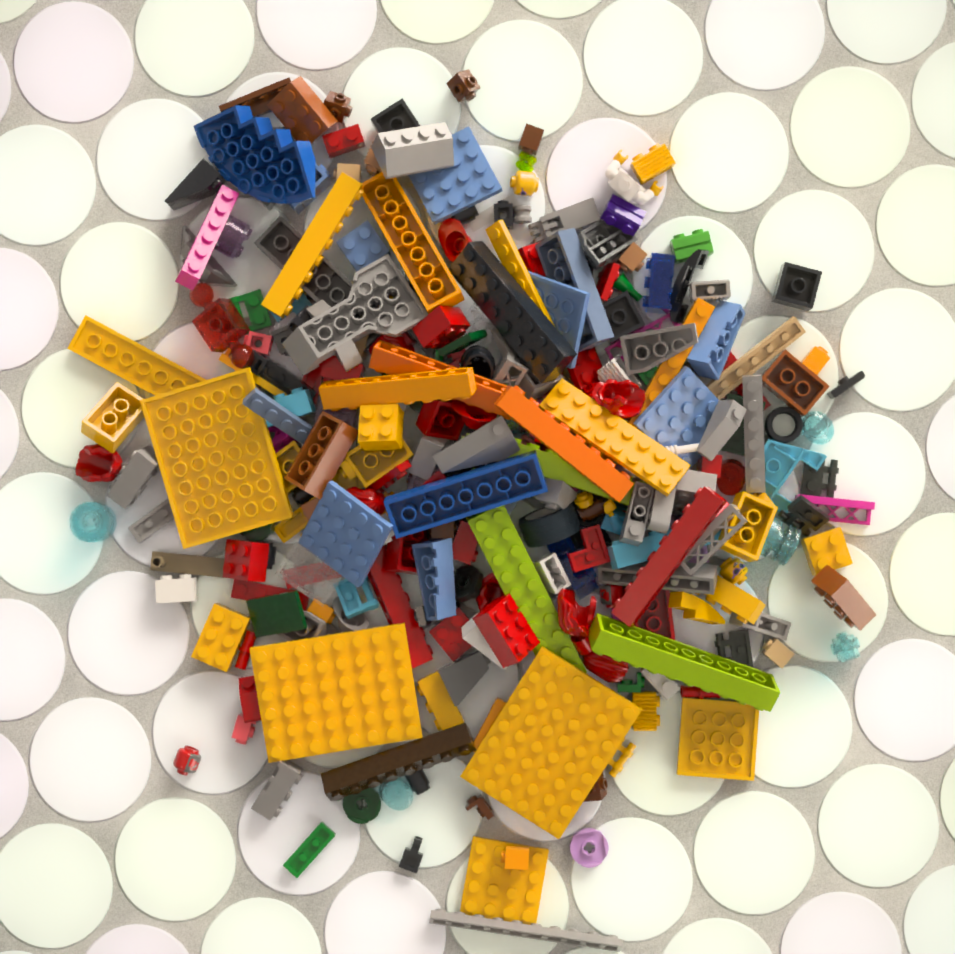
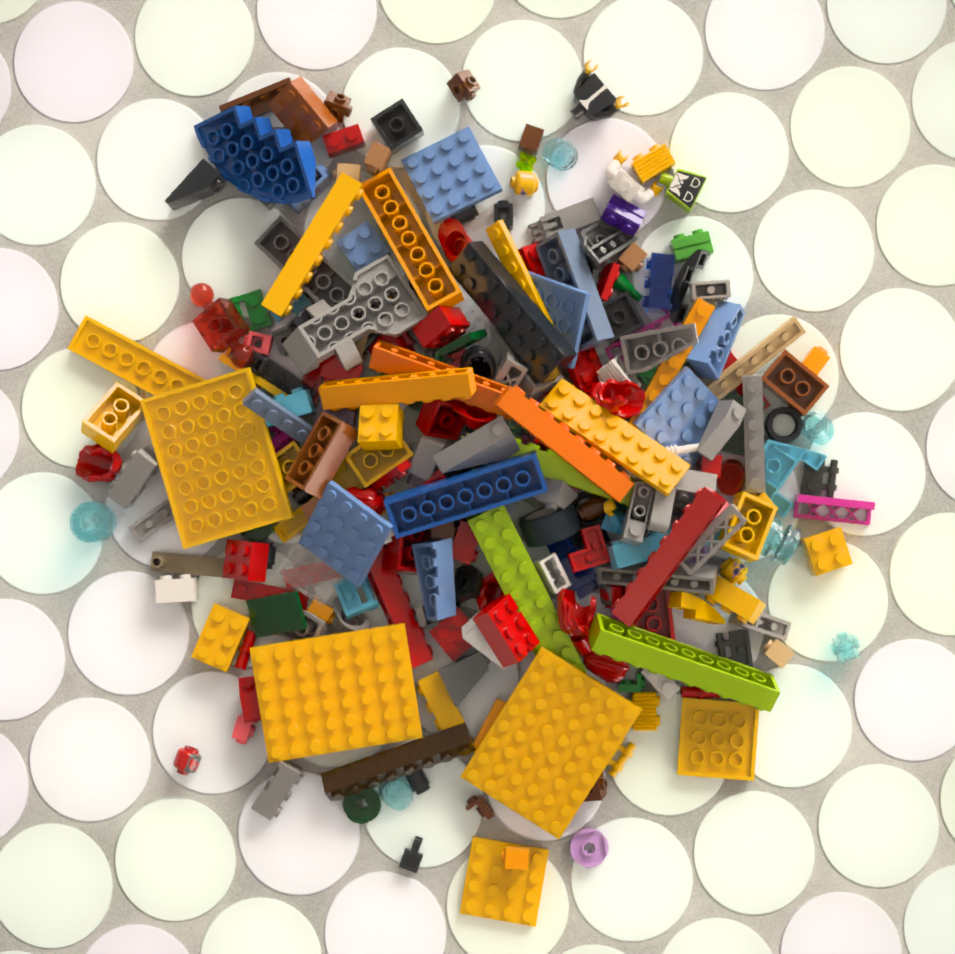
(207, 237): brick -> none
(213, 273): dark grey wedge -> none
(232, 237): clear purple brick -> none
(309, 849): green plate -> none
(346, 470): yellow plate -> none
(414, 150): light grey slope -> none
(522, 214): light grey wheel -> none
(533, 931): light grey plate -> none
(560, 154): none -> clear light blue hat
(584, 500): yellow plate -> none
(594, 97): none -> black torso
(683, 188): none -> torso
(796, 286): black brick -> none
(805, 511): pearl dark grey plate -> none
(843, 598): brick -> none
(845, 383): black plate -> none

